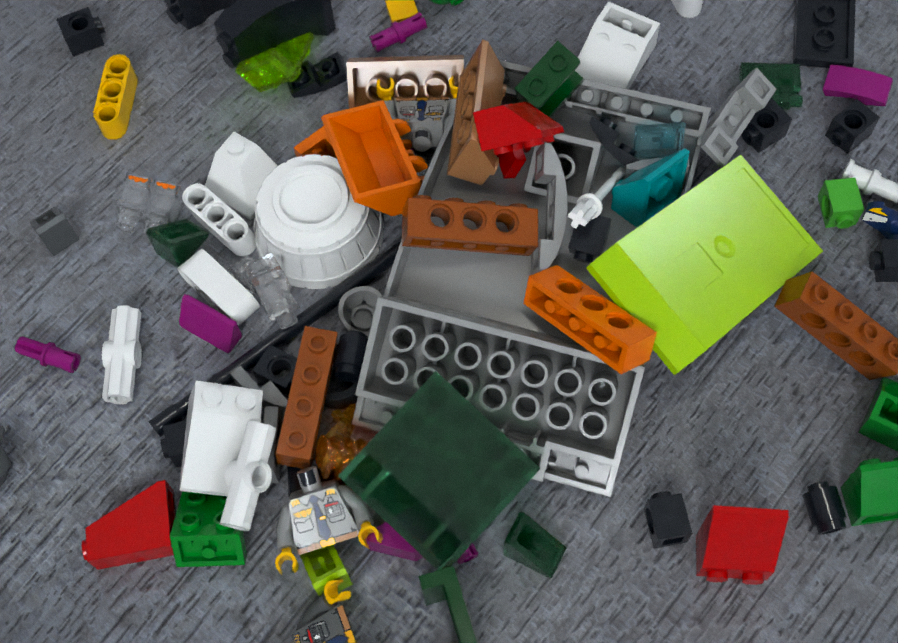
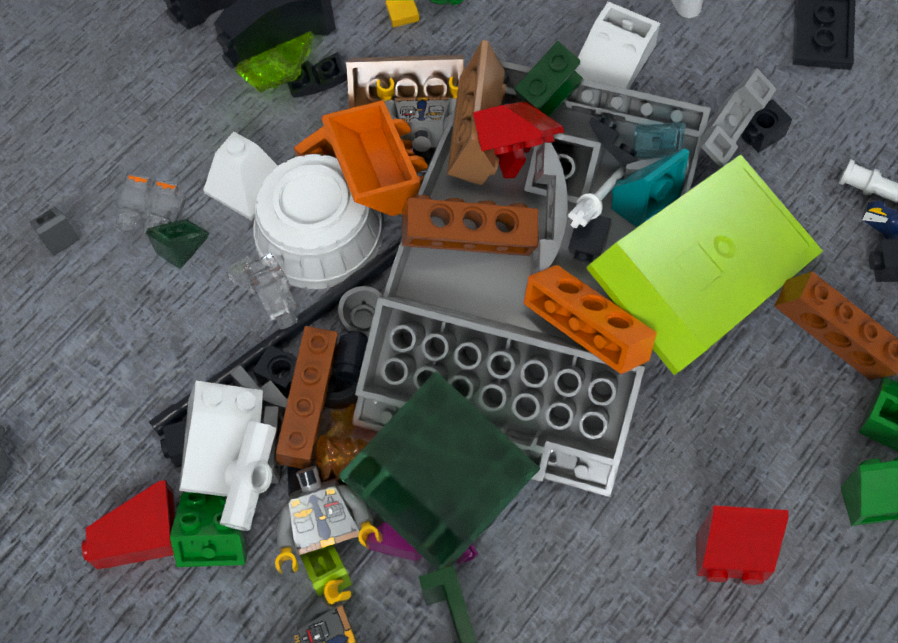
(48, 354): magenta axle -> none
(81, 31): black brick -> none
(115, 97): yellow beam -> none
(121, 355): white piece -> none
(209, 324): magenta slope -> none
(211, 211): white beam -> none
(218, 287): white beam -> none
(398, 32): magenta pin -> none
(533, 546): clear green slope -> none
(667, 519): black brick -> none
(783, 77): clear green plate -> none
(825, 508): black brick -> none
(840, 203): bright green brick -> none
(852, 126): black brick -> none
(859, 84): magenta slope -> none

